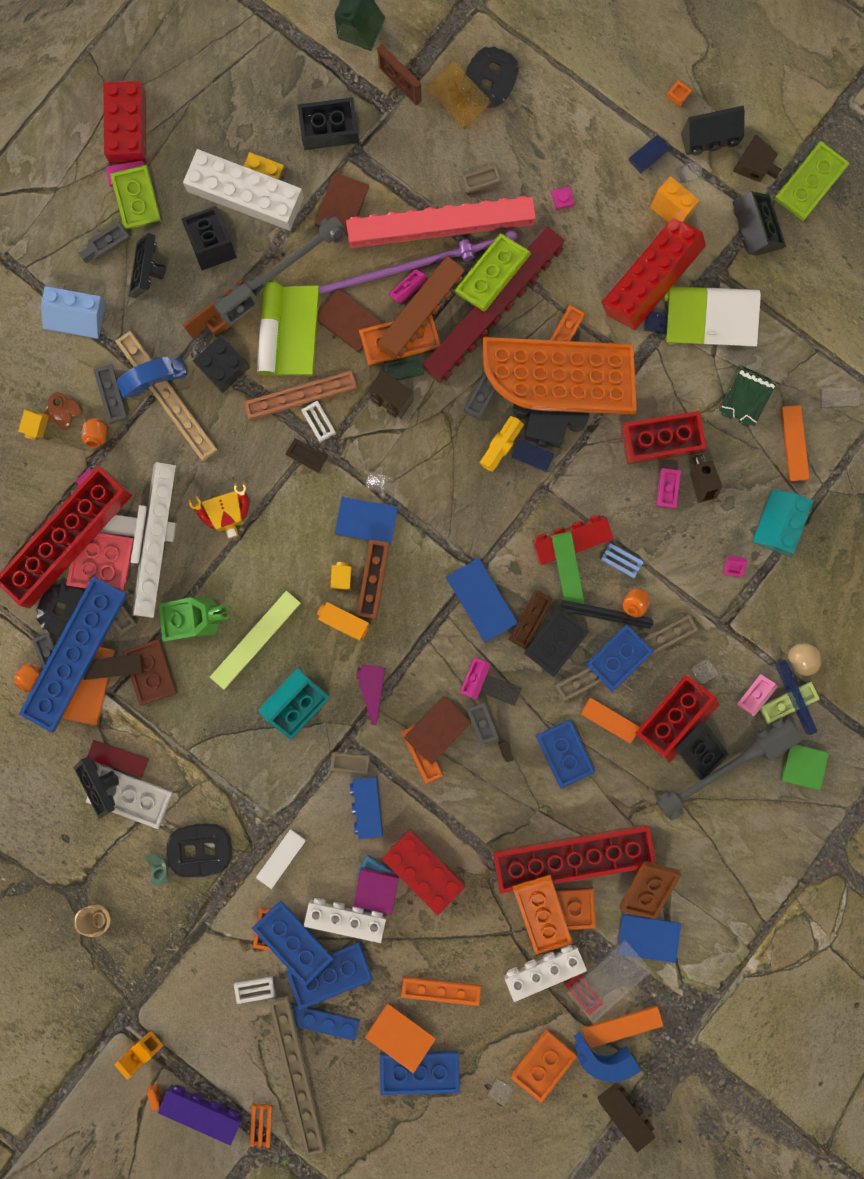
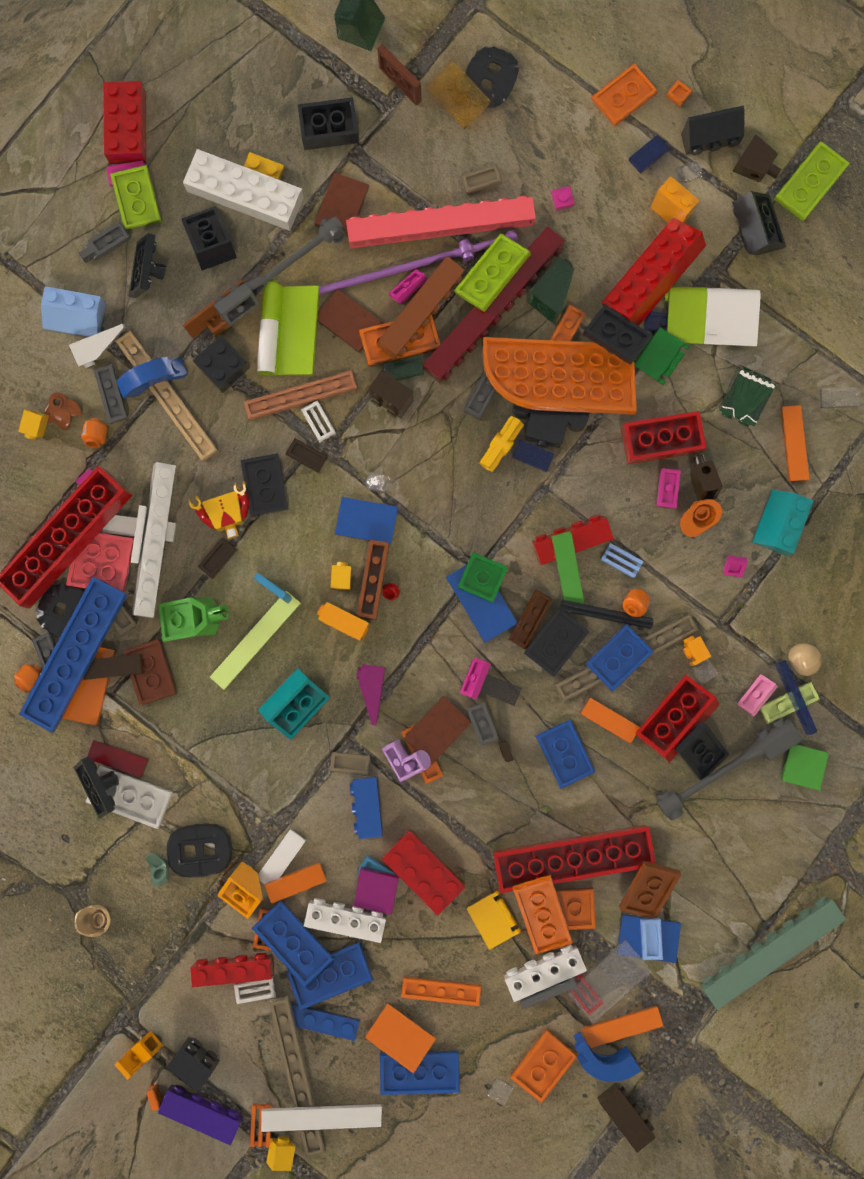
(93, 347): none -> white slope
(193, 1063): none -> black brick
(217, 558): none -> dark brown tile
(232, 970): none -> red brick
(242, 890): none -> light orange slope
(264, 484): none -> black plate
(273, 588): none -> dark azure tile
(280, 1154): none -> yellow brick
(295, 882): none -> orange tile
(321, 1117): none -> white tile
(390, 591): none -> red plate
(405, 765): none -> lavender brick
(482, 577): none -> green plate
(493, 920): none -> yellow piece
(550, 992): none -> dark grey tile
(551, 290): none -> clear green slope
(617, 334): none -> black plate
(624, 94): none -> orange tile
(651, 939): none -> light blue tile
(661, 355): none -> green piece
(695, 650): none -> light orange brick
(700, 517): none -> orange piece
(772, 952): none -> sand green brick

